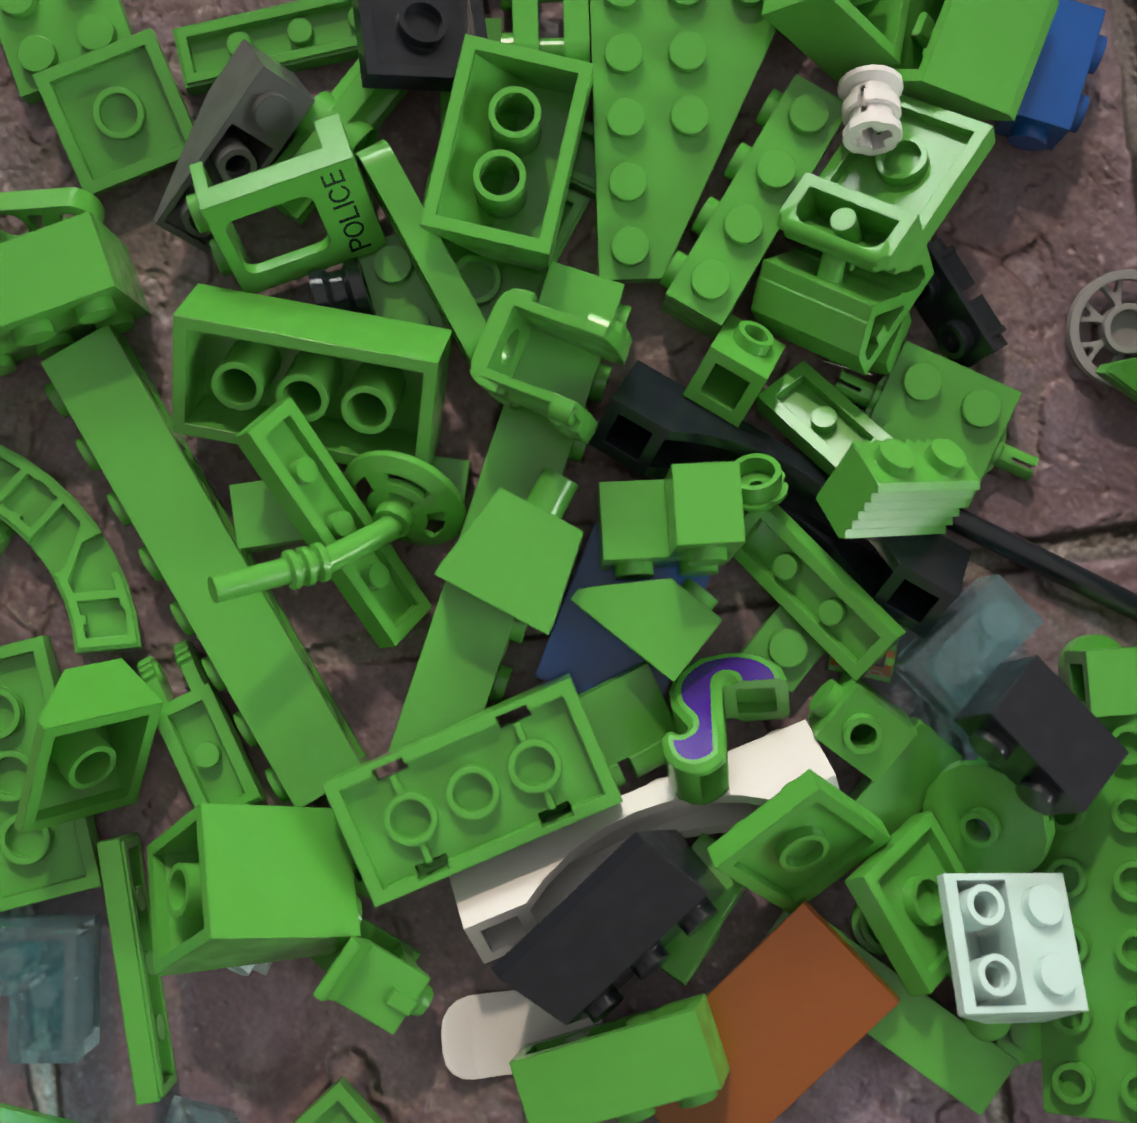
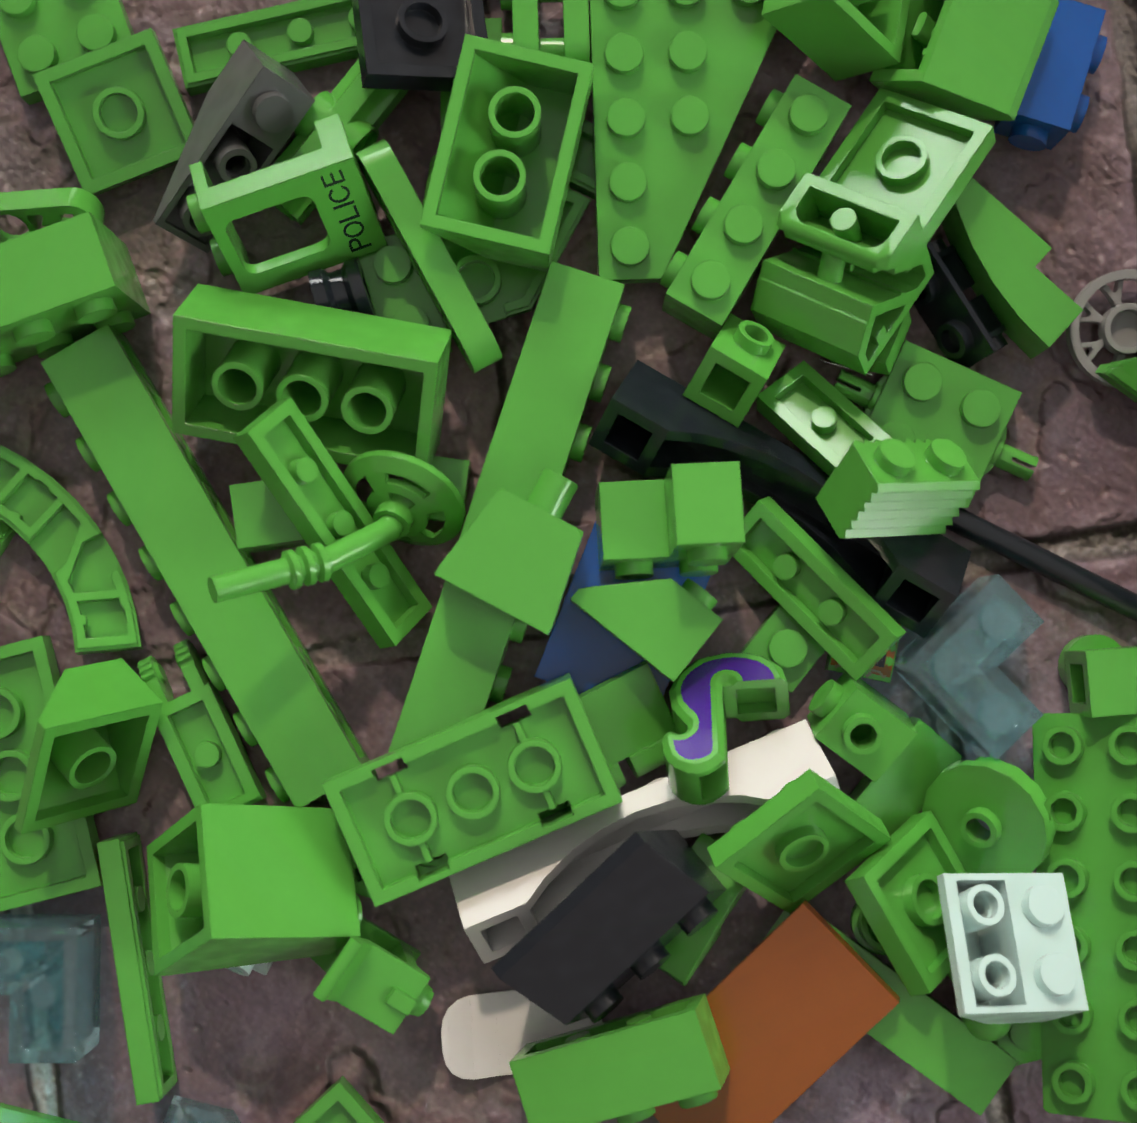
(506, 338): bright green piece -> none
(761, 482): bright green plate -> none
(871, 110): white bush -> none
(1002, 262): none -> bright green slope
(1041, 737): black brick -> none

